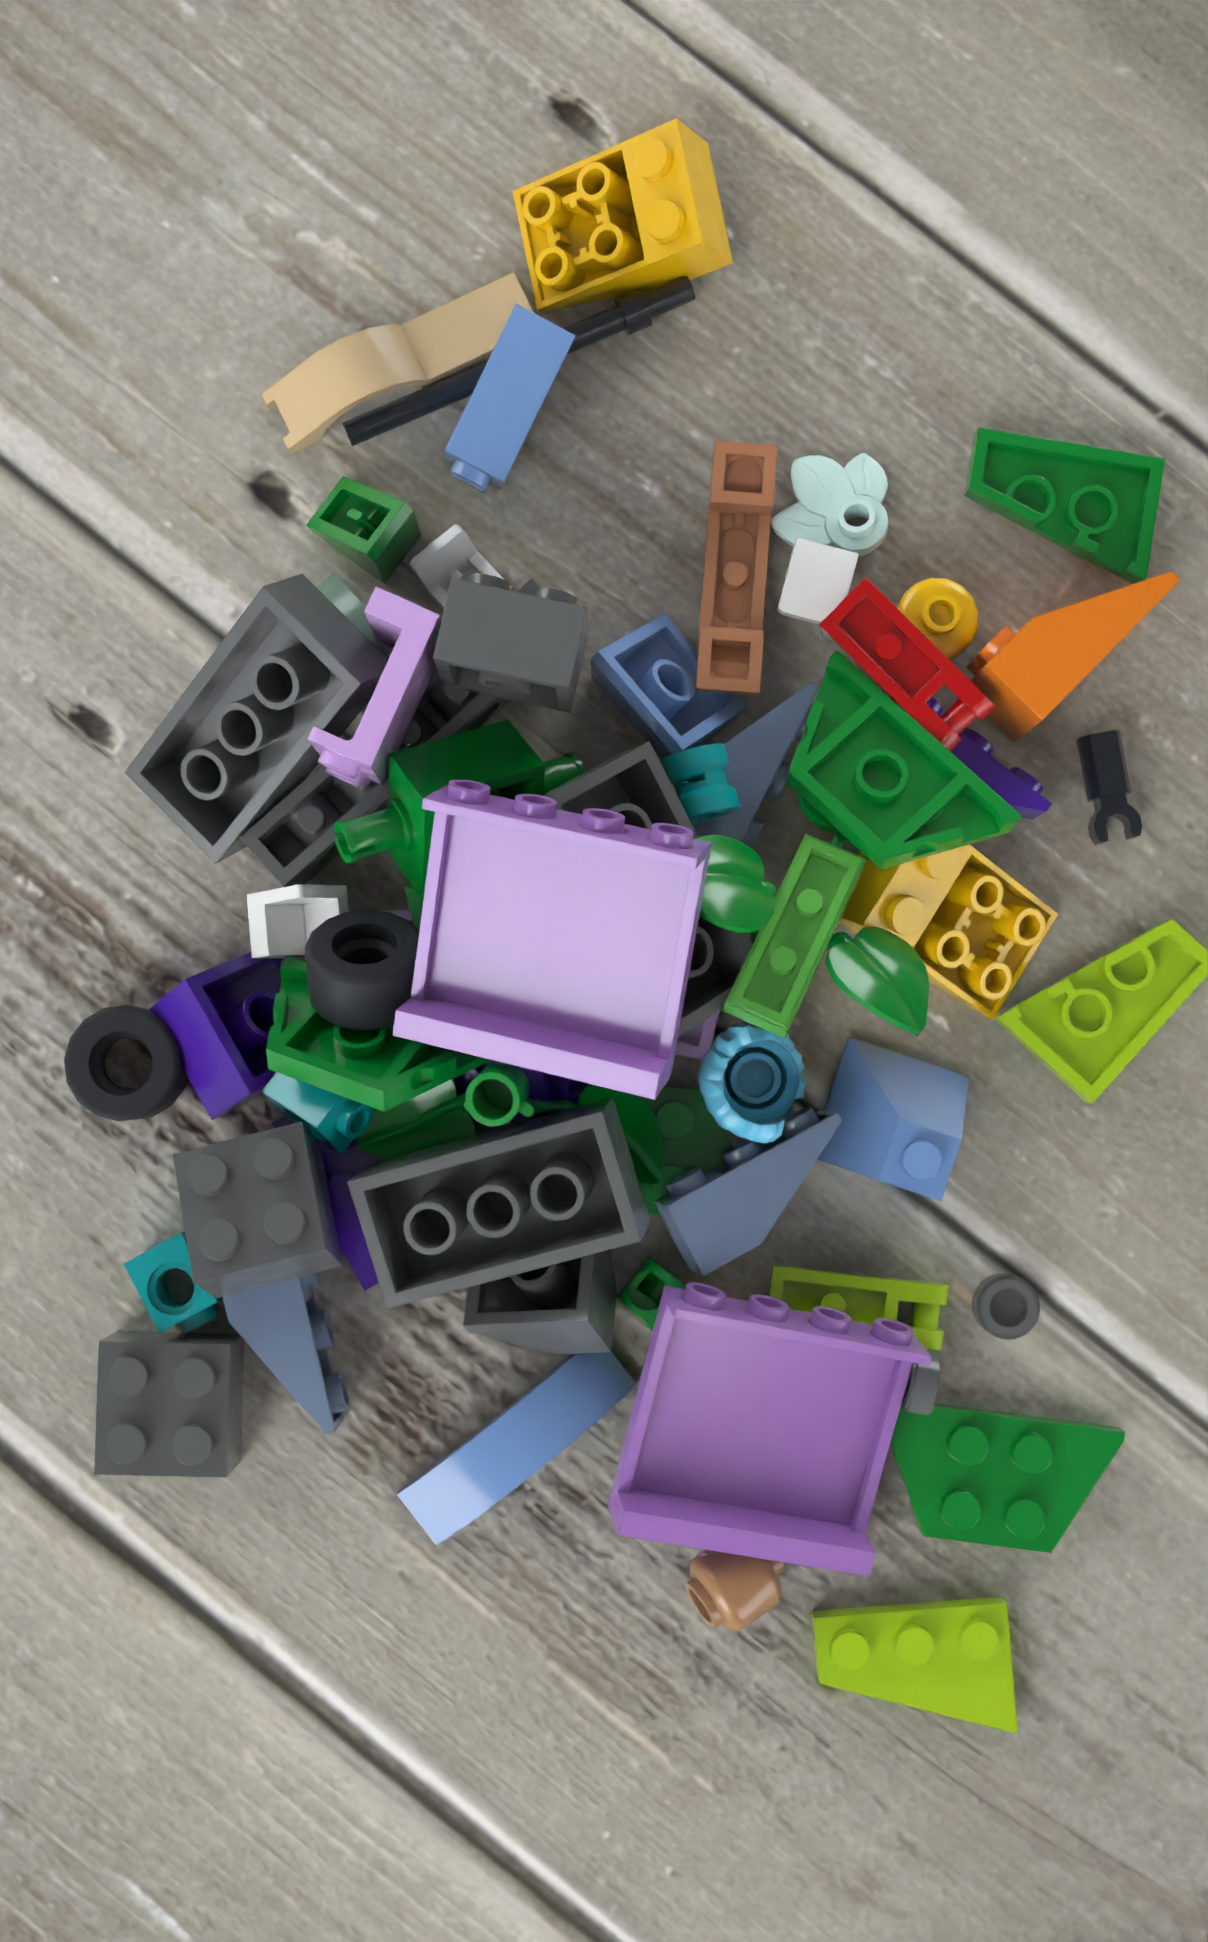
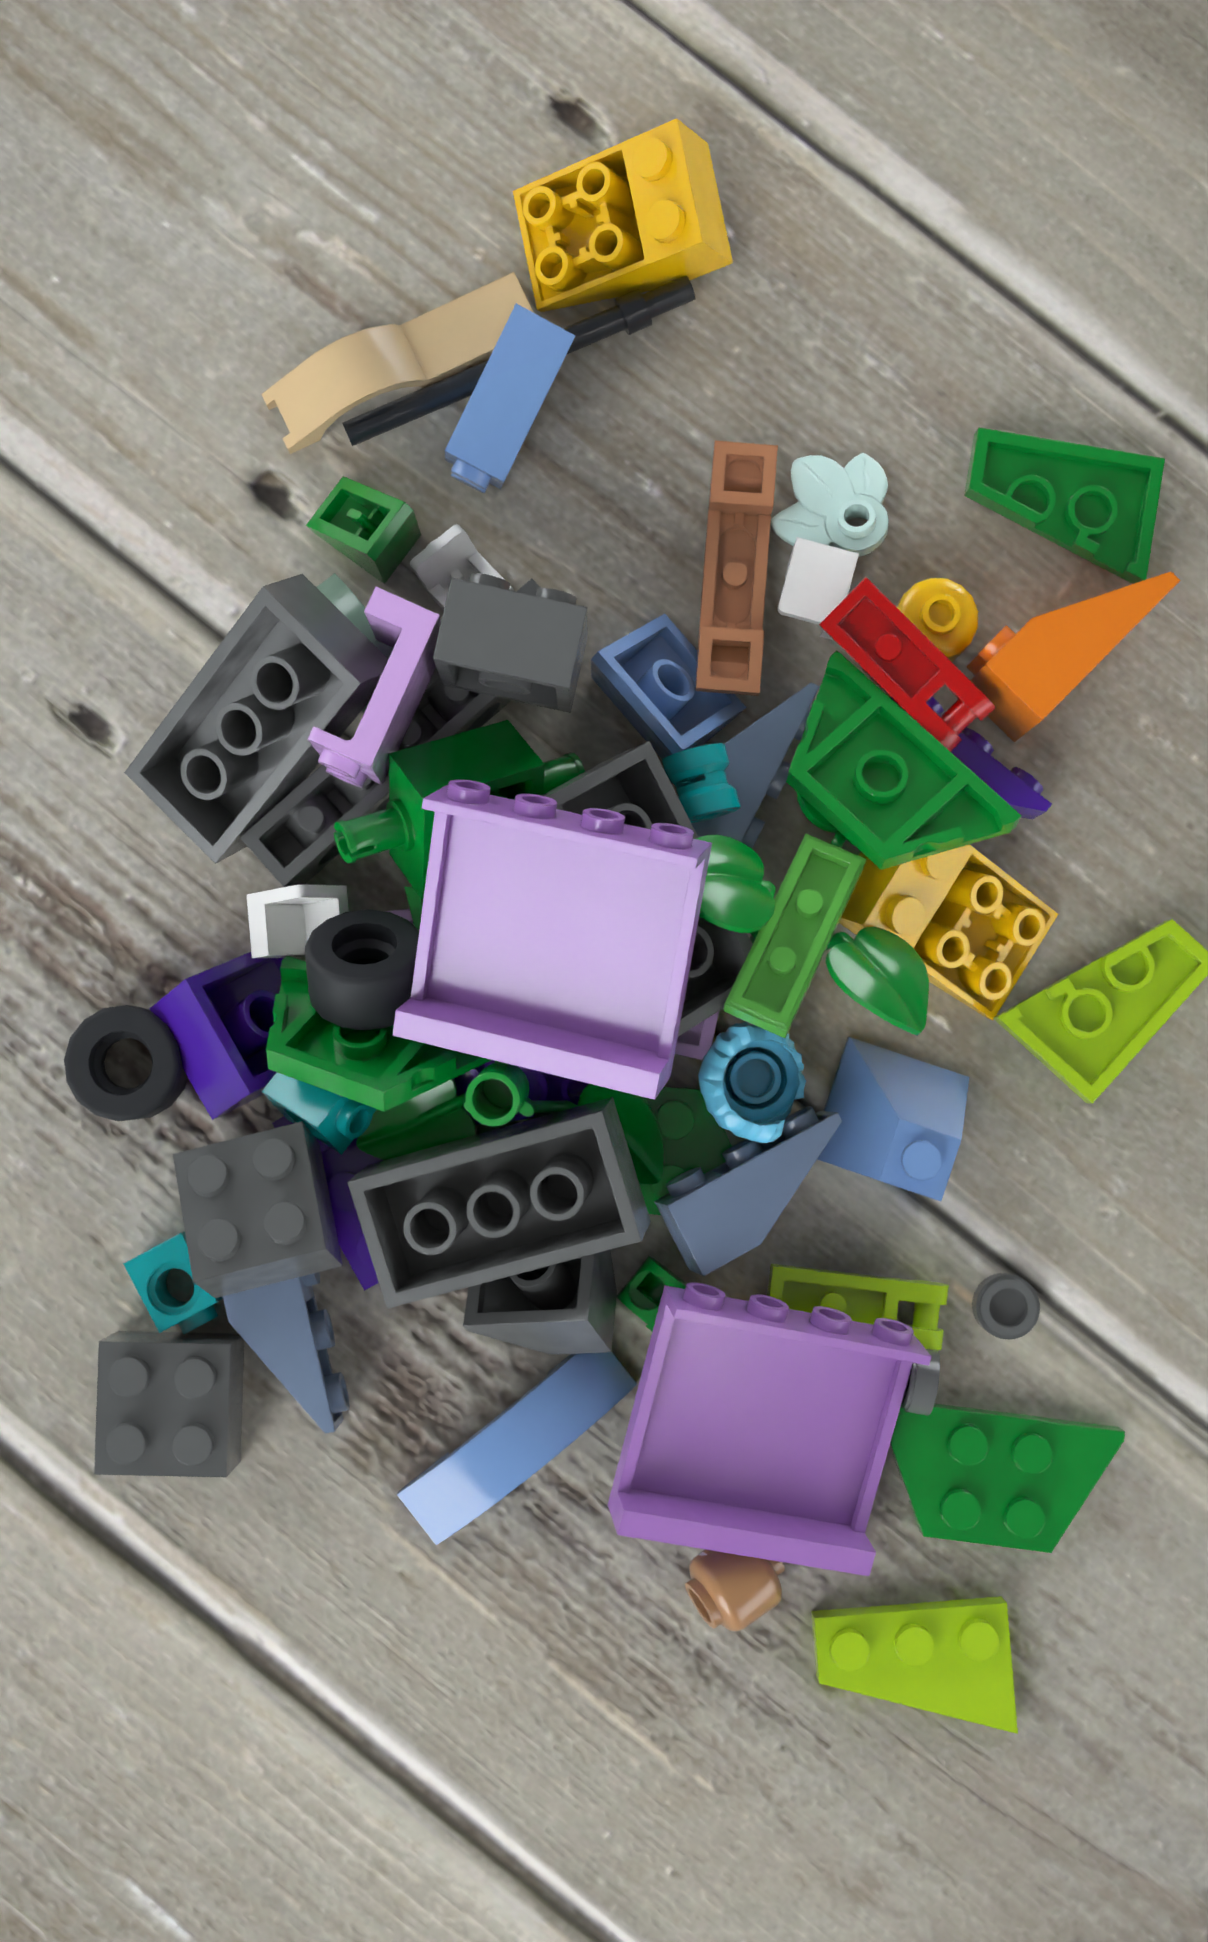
(1107, 784): black bar -> none

